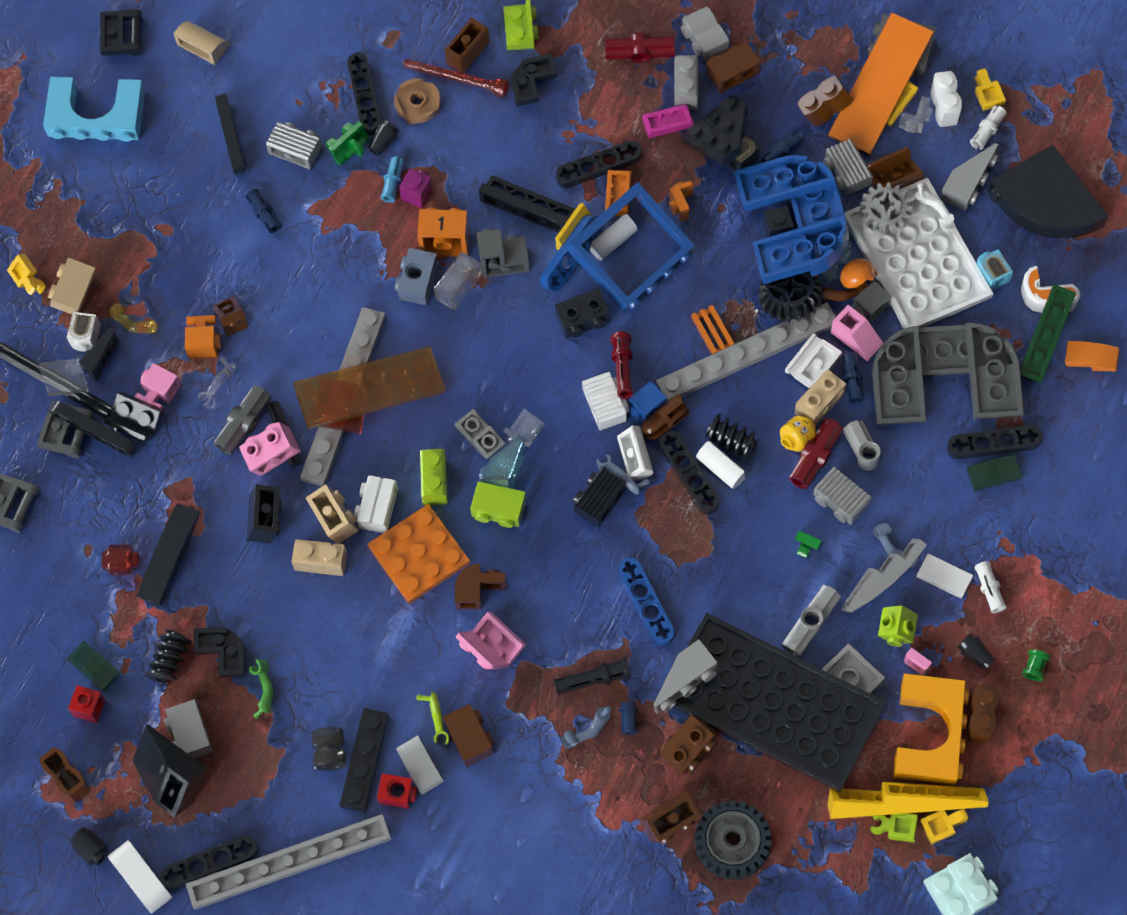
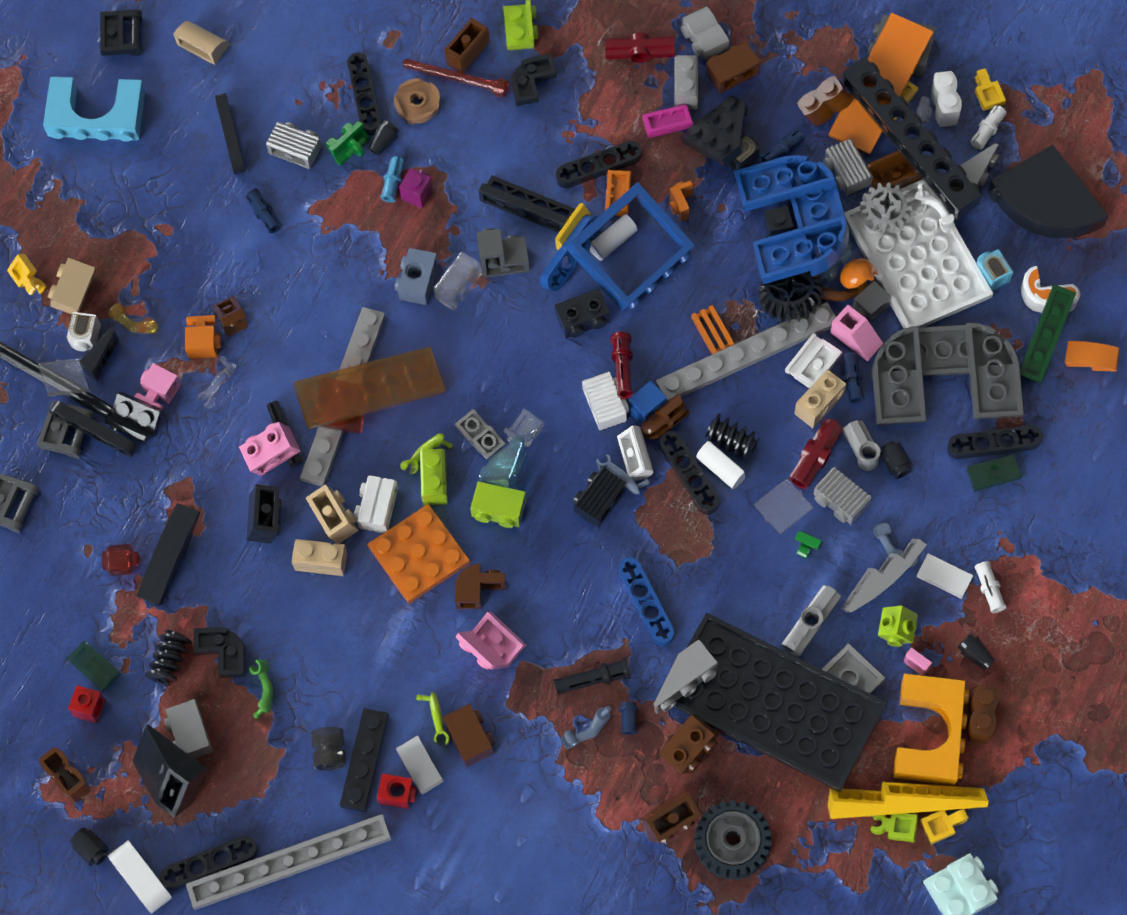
(242, 420): dark grey piece -> none
(434, 442): none -> lime piece
(443, 231): orange brick -> none
(783, 506): none -> clear piece
(797, 433): yellow head -> none
(868, 97): none -> black brick
(896, 459): none -> black brick
(1036, 665): green bush -> none

